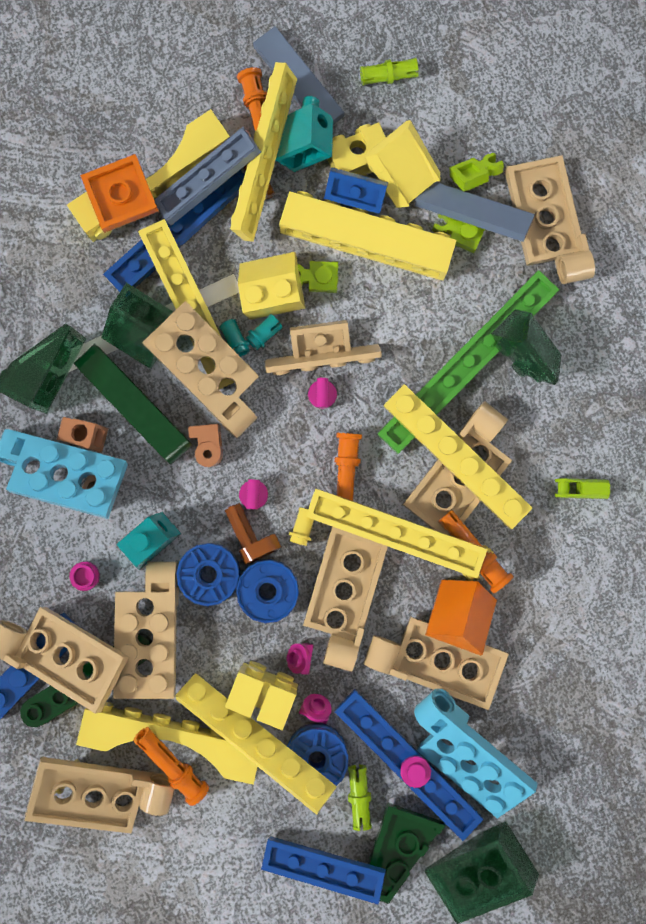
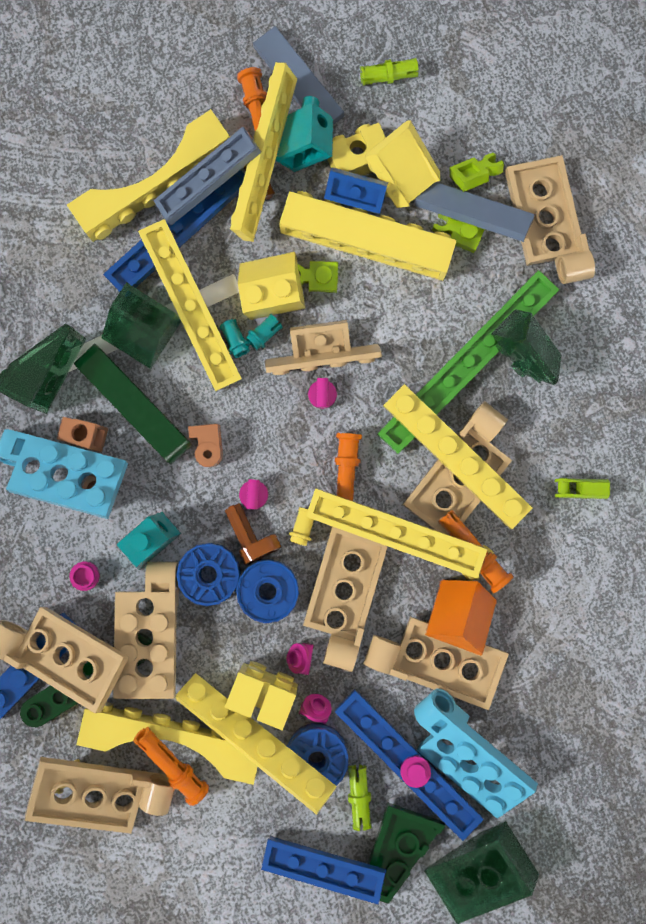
(119, 193): orange plate -> none
(184, 366): tan hinge -> none

